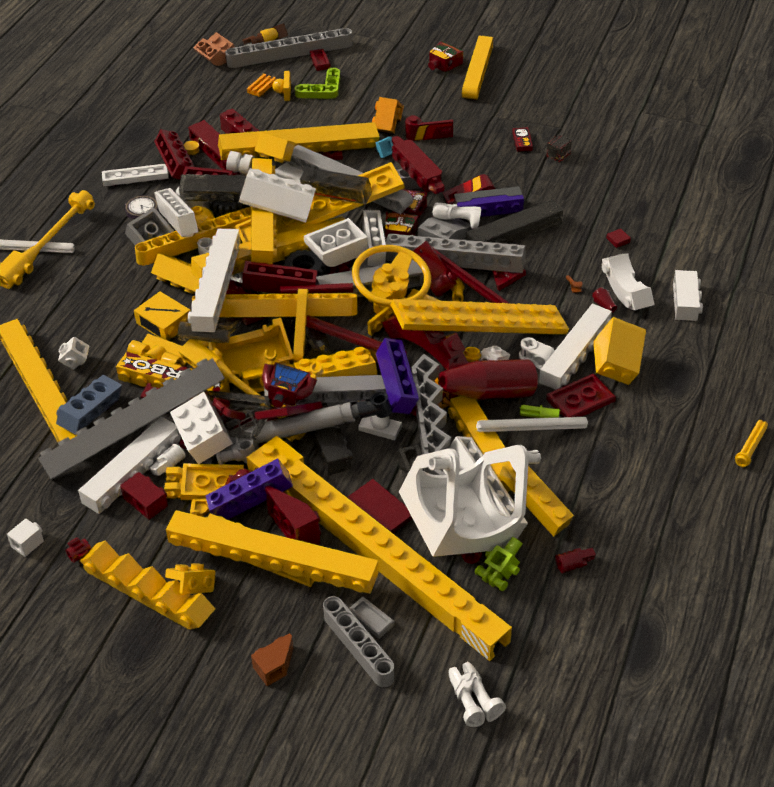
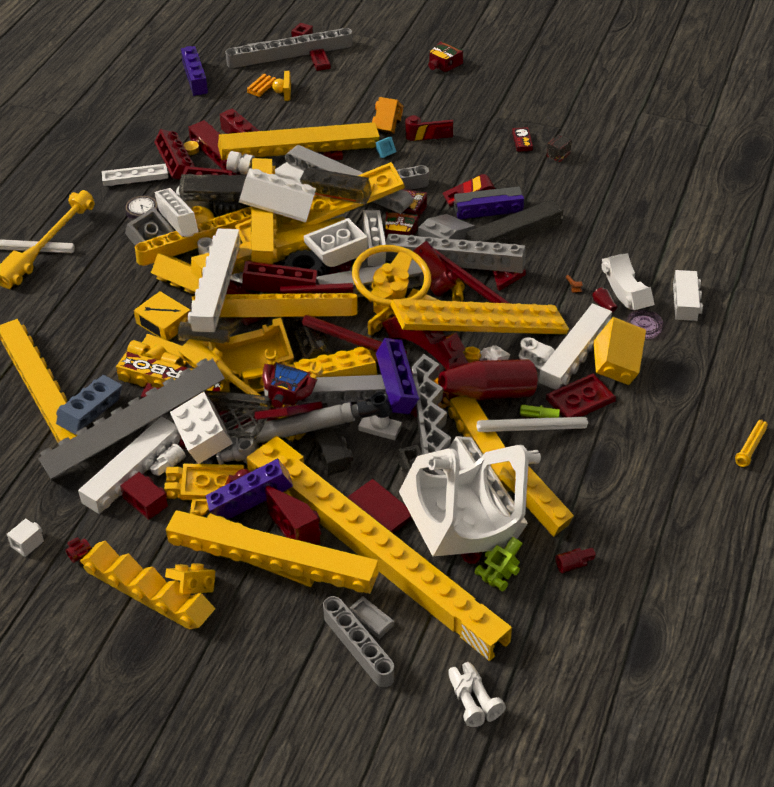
(73, 353): white brick -> none
(194, 70): none -> dark purple brick
(214, 49): nougat brick -> none
(222, 405): dark red piece -> none
(266, 35): reddish brown piece -> none
(273, 660): dark orange slope -> none
(275, 147): yellow brick -> none
(298, 30): none -> dark red brick
(300, 325): yellow beam -> none
(324, 91): lime beam -> none
(417, 165): dark red hinge -> none
(449, 211): white piece -> none
(477, 67): yellow beam -> none
(618, 238): dark red tile -> none
(650, 321): none -> clear purple tile

